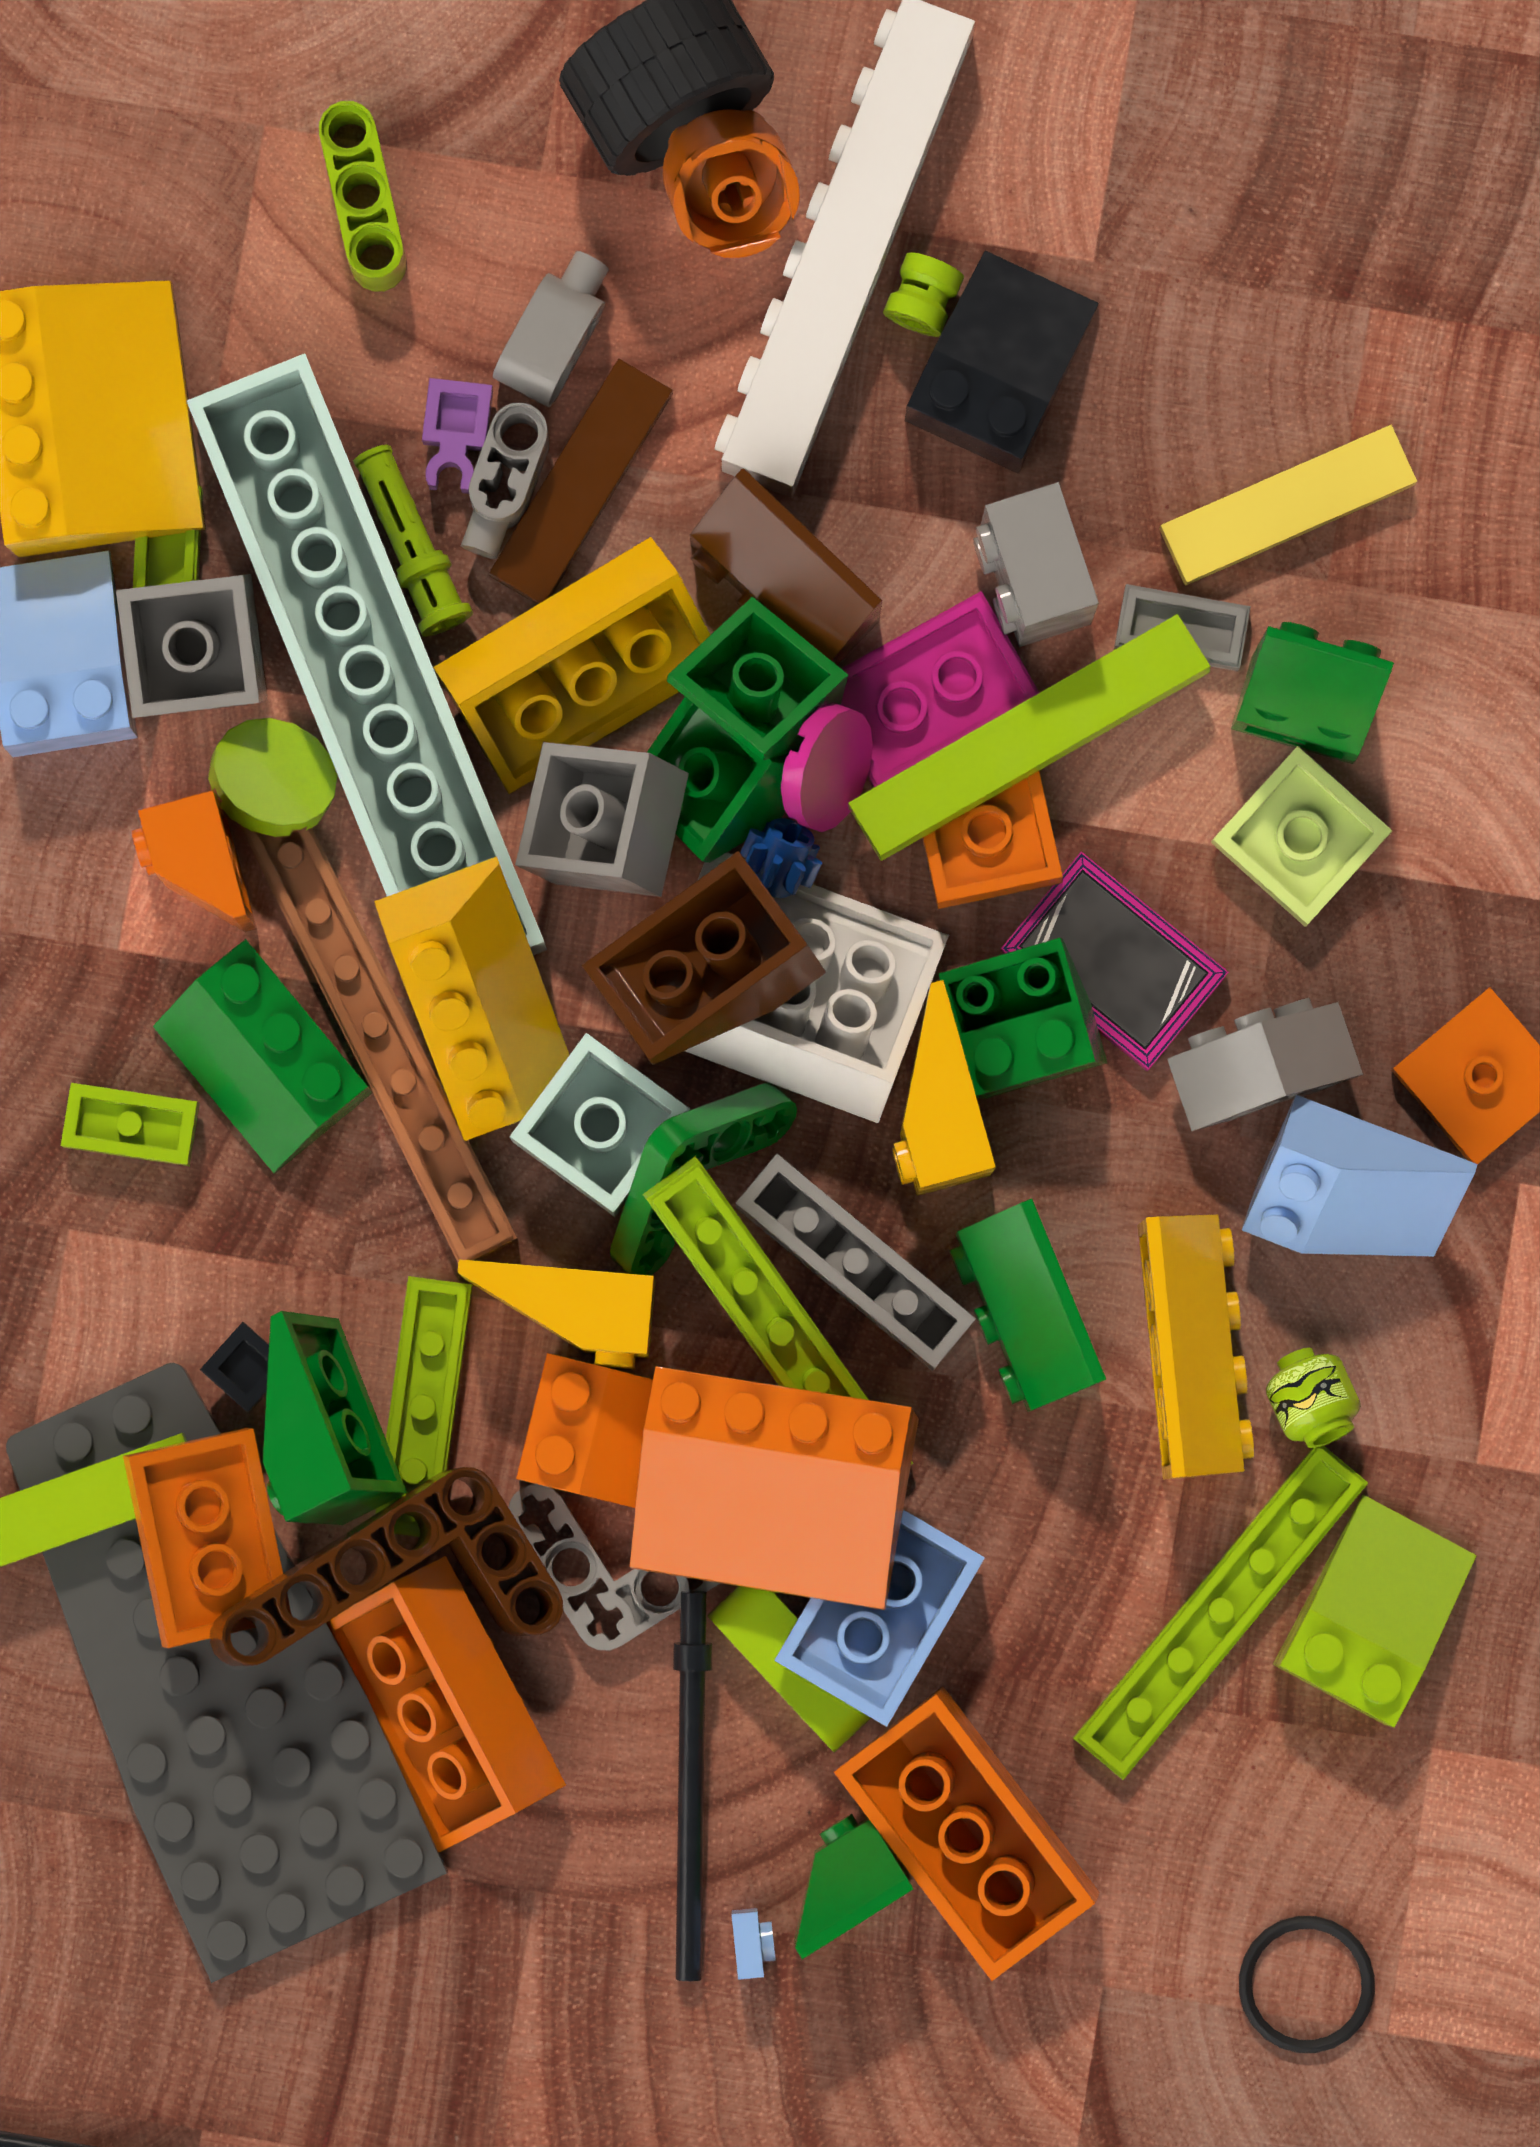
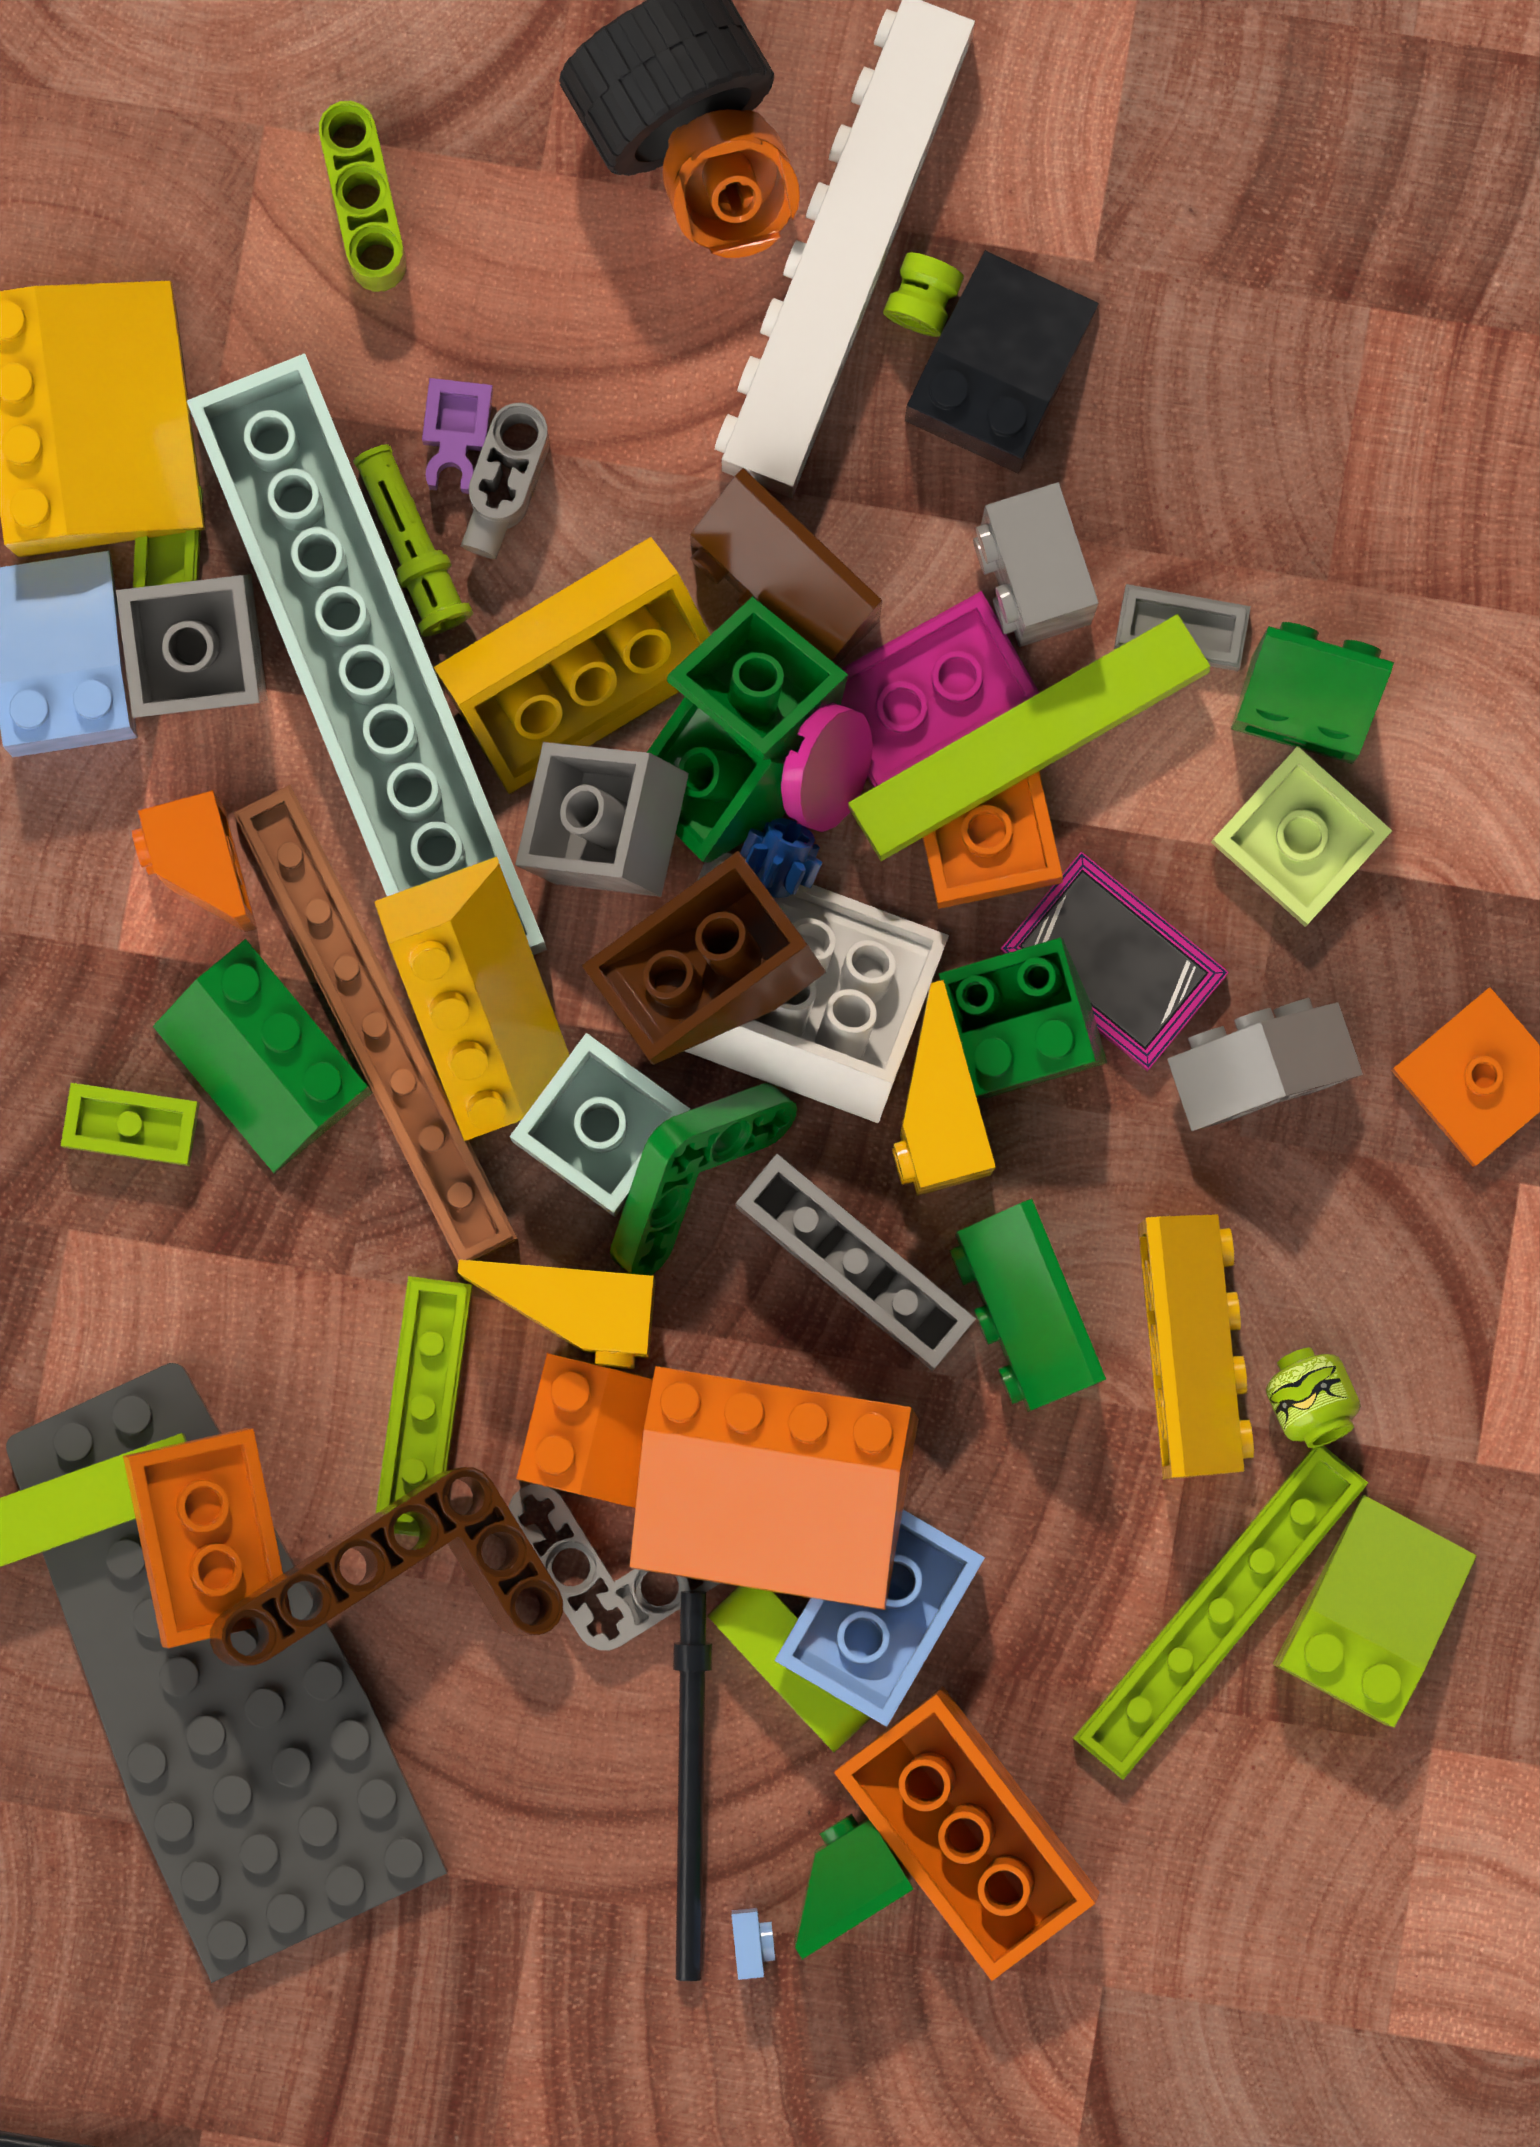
(241, 1367): black tile -> none
(272, 776): lime tile -> none
(321, 1428): green slope -> none
(445, 1704): orange slope -> none
(553, 331): light grey piece -> none
(581, 482): reddish brown tile -> none
(747, 1283): lime tile -> none
(1288, 505): light yellow tile -> none
(1354, 1187): light blue slope -> none
(1367, 1984): black tyre -> none

